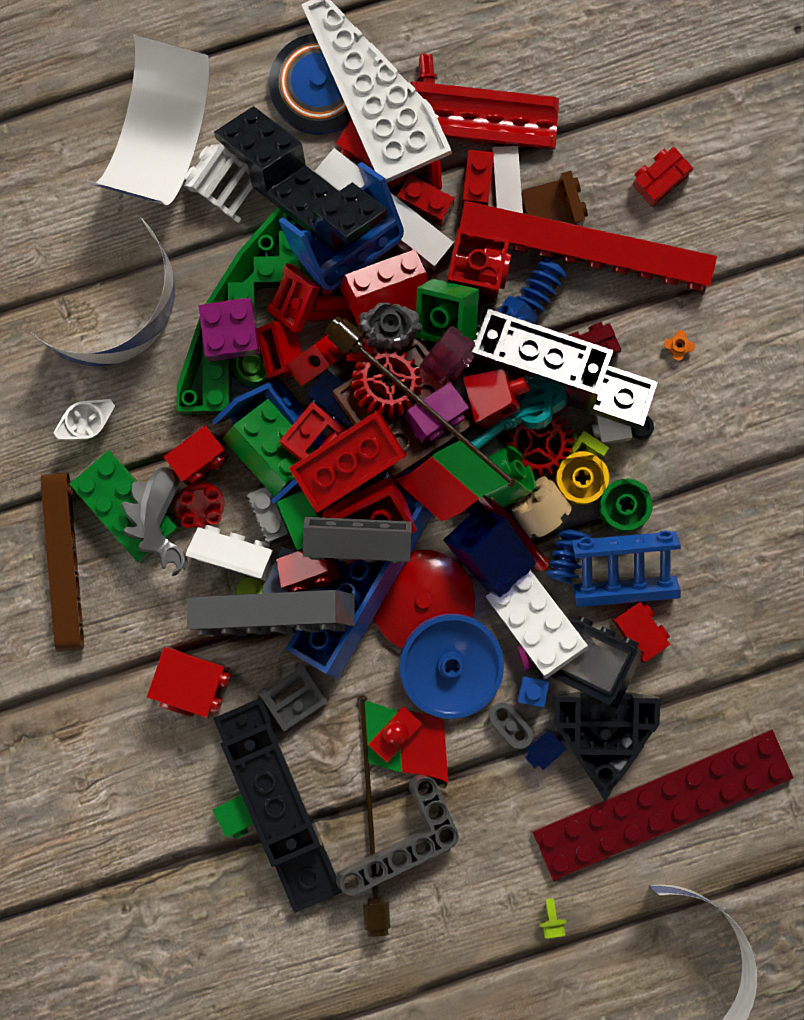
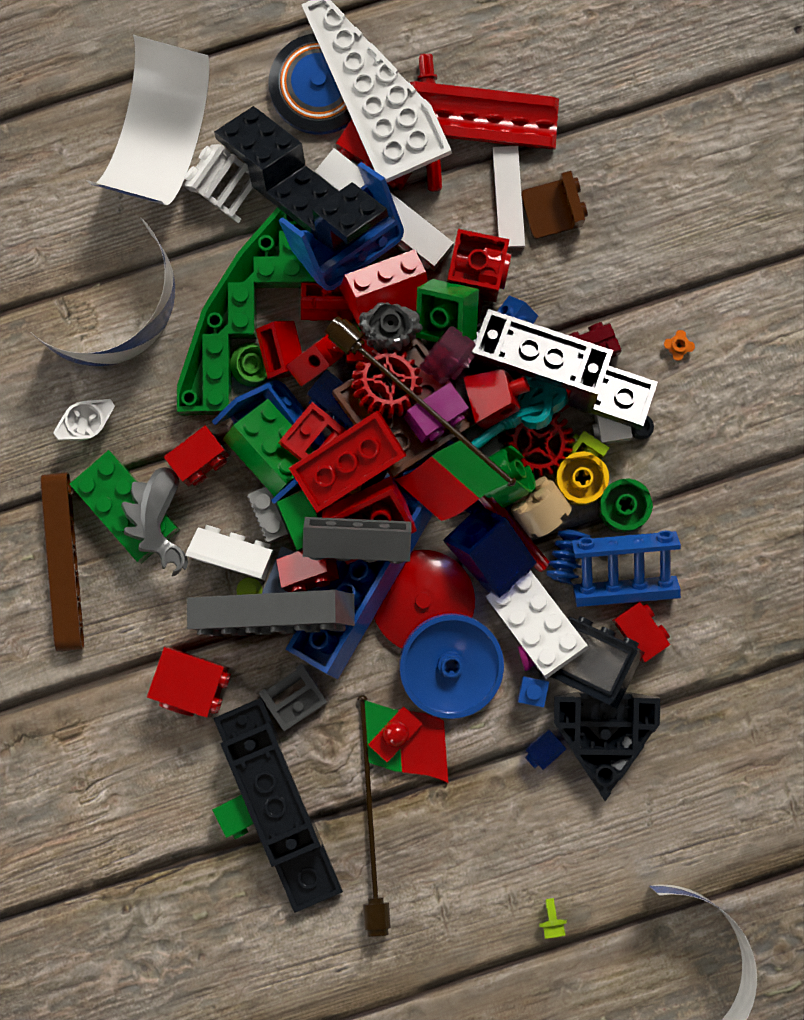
(199, 505): red dish -> none
(229, 329): magenta brick -> none
(298, 300): red plate -> none
(406, 846): dark grey beam -> none
(426, 200): red piece -> none
(478, 177): red piece -> none
(511, 725): dark grey plate -> none
(542, 284): blue piece -> none
(591, 246): red brick -> none
(662, 175): red brick -> none
(662, 804): dark red plate -> none

